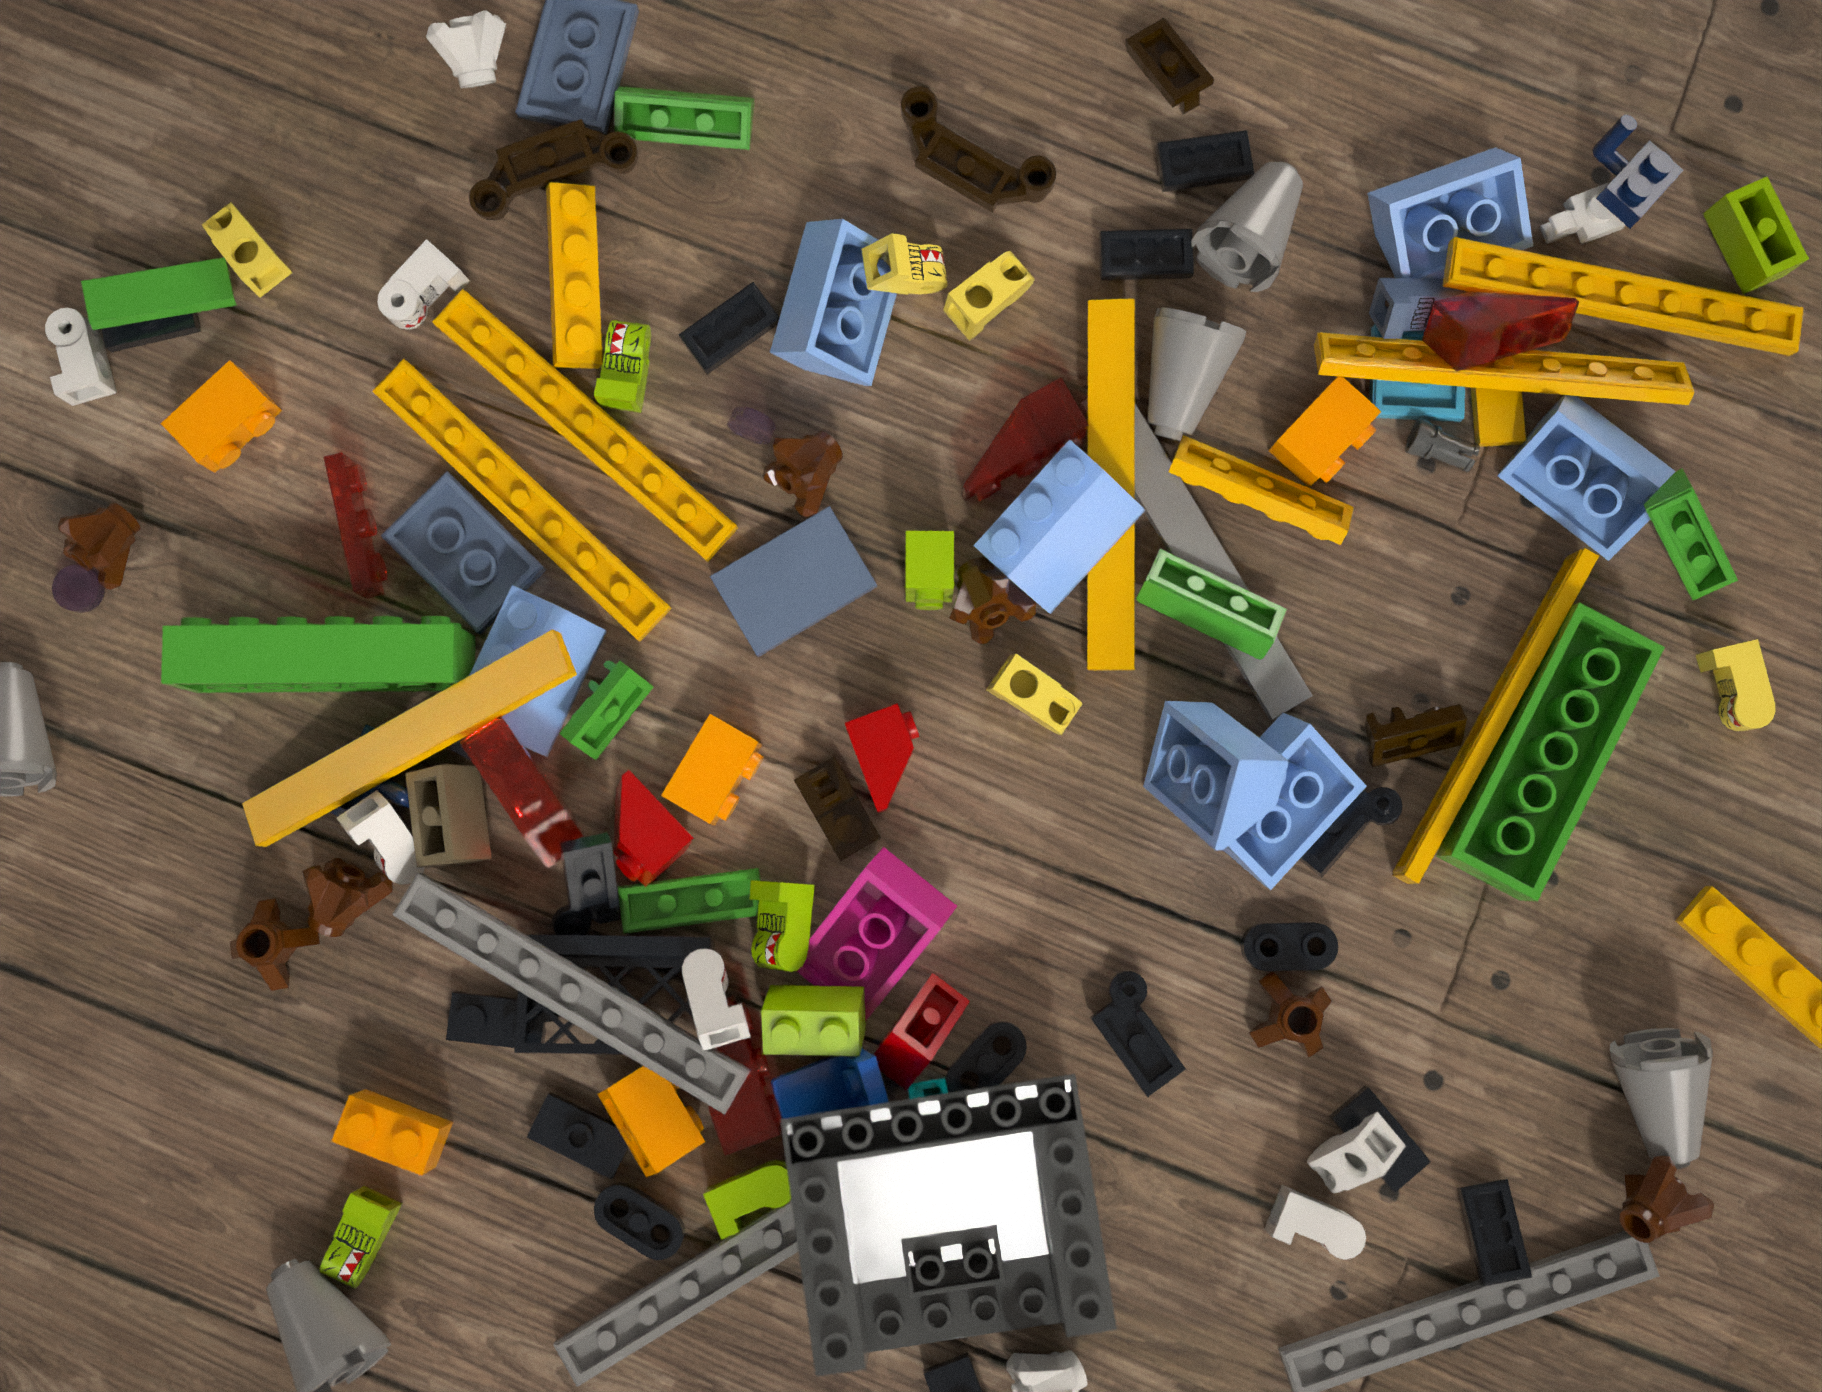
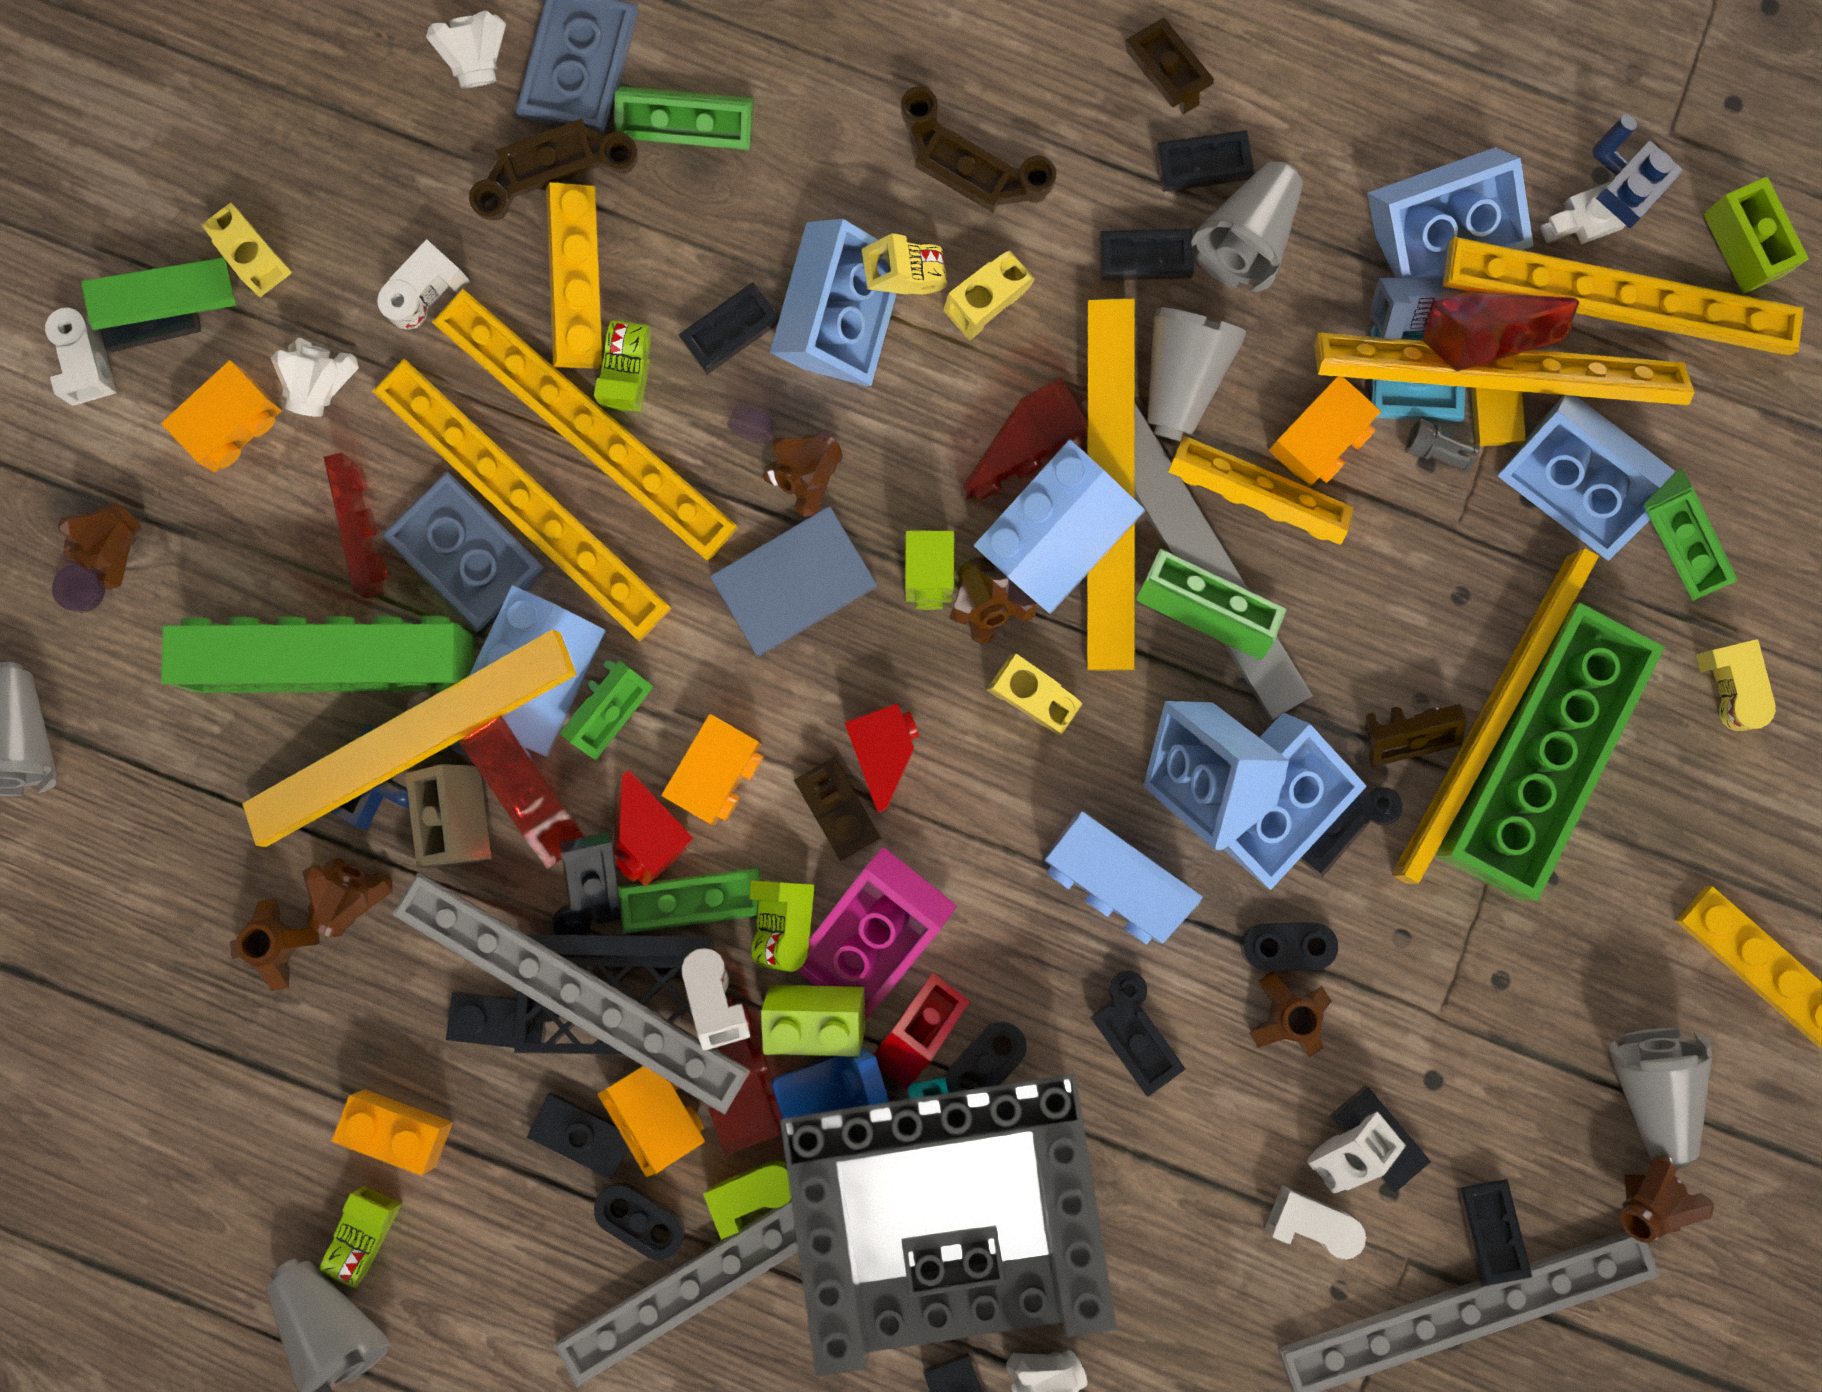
(311, 376): none -> white rock
(393, 843): white leg -> none
(1120, 880): none -> light blue slope

